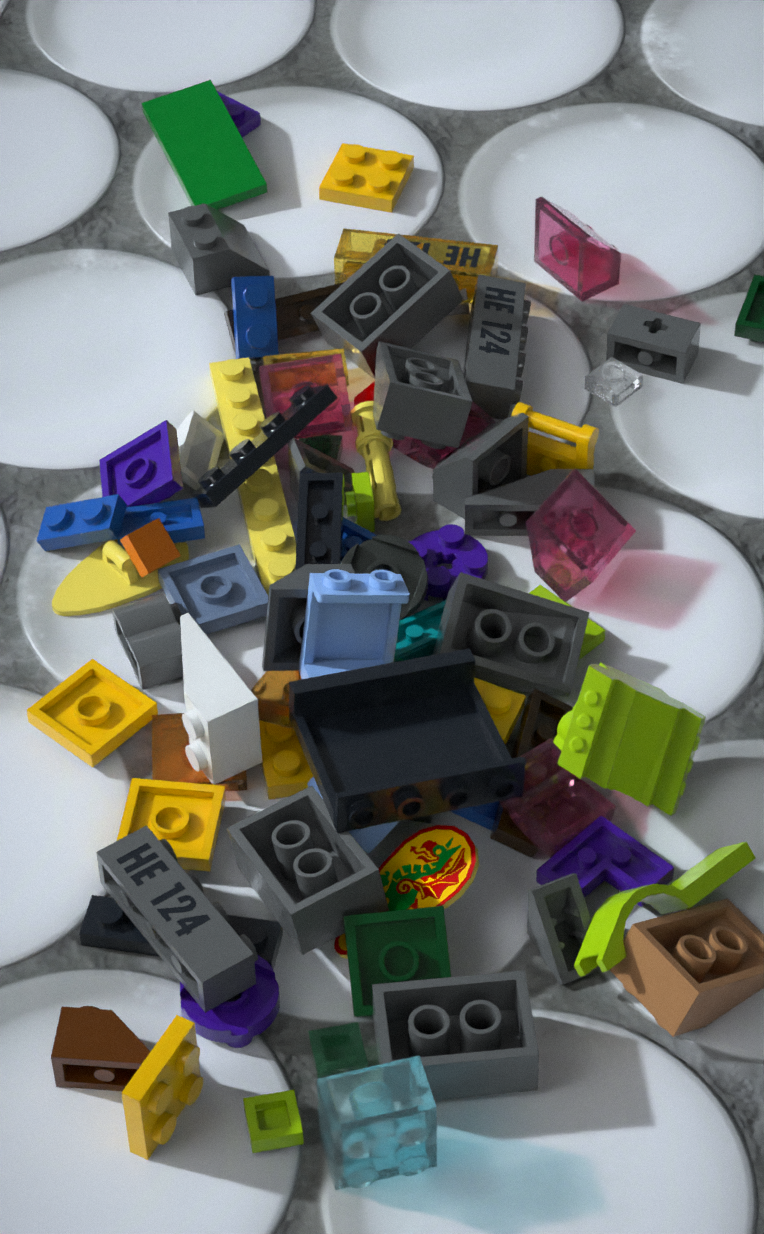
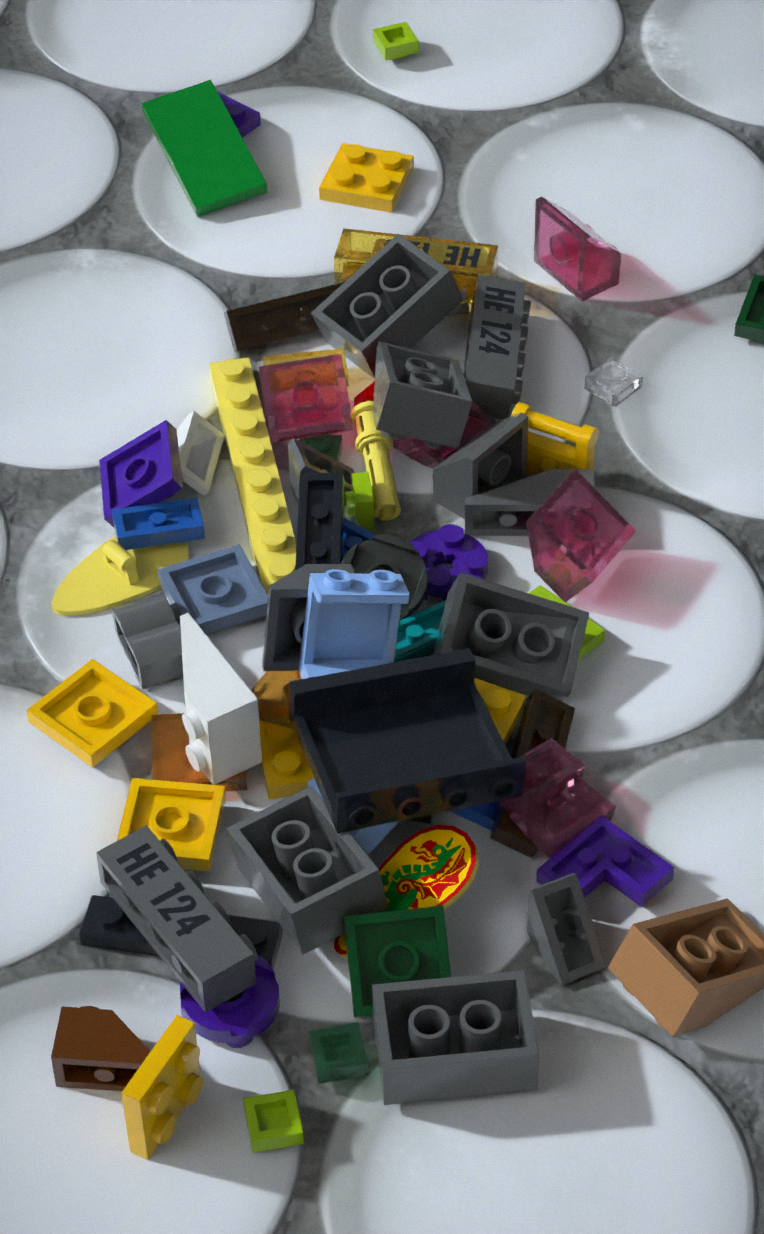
(81, 522): blue plate -> none
(150, 547): orange tile -> none
(212, 248): dark grey slope -> none
(251, 455): black plate -> none
(254, 316): blue plate -> none
(377, 1123): clear light blue brick -> none
(395, 41): none -> lime plate
(604, 938): lime piece -> none
(630, 738): lime slope -> none
(654, 343): dark grey brick -> none

